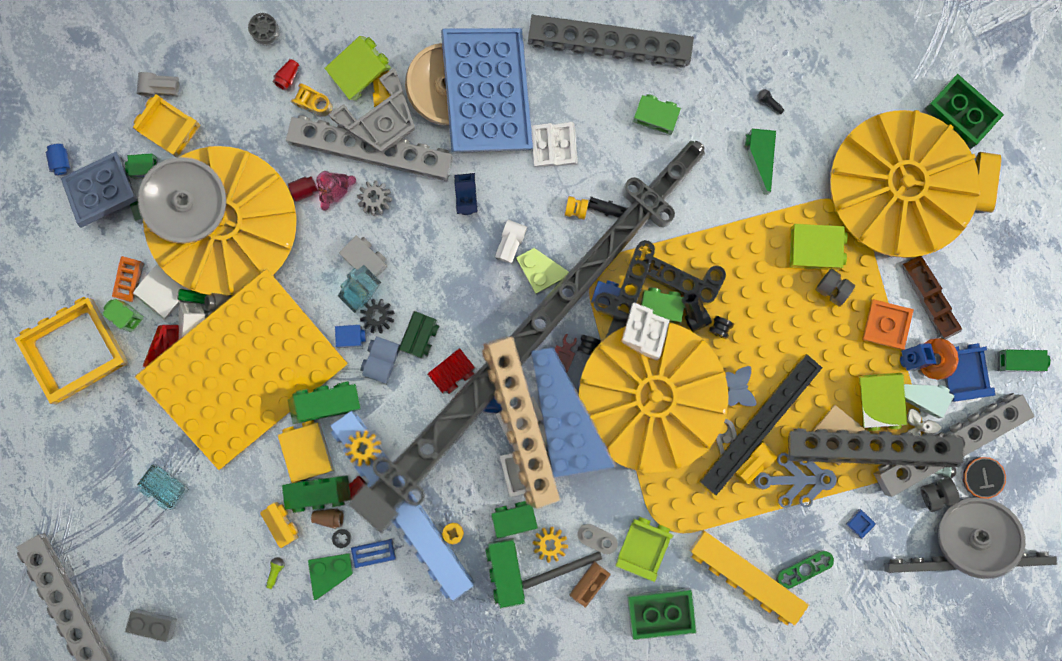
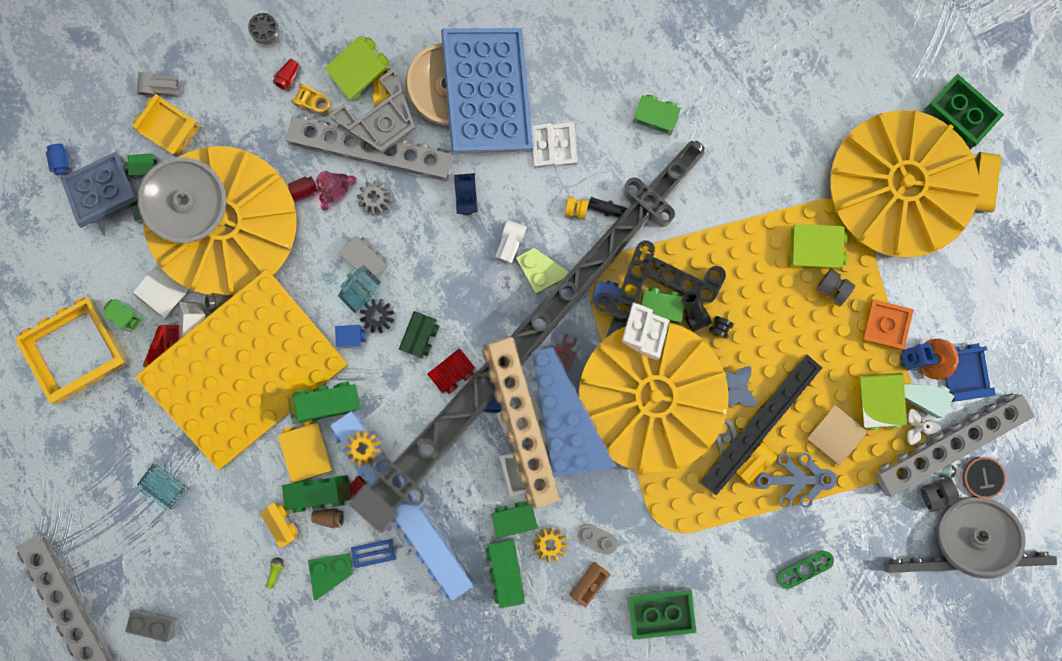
(120, 276): orange slope -> none
(191, 296): green axle -> none
(342, 532): black bush -> none
(380, 360): sand blue brick -> none
(453, 535): yellow wheel -> none
(561, 570): dark grey bar -> none
(588, 344): black wheel -> none
(643, 548): lime panel -> none
(681, 43): dark grey brick -> none
(749, 578): yellow brick -> none
(761, 151): green slope -> none
(765, 97): black piece -> none
(860, 523): blue tile -> none
(865, 455): dark grey brick -> none
(932, 298): reddish brown slope -> none
(1024, 360): green brick -> none

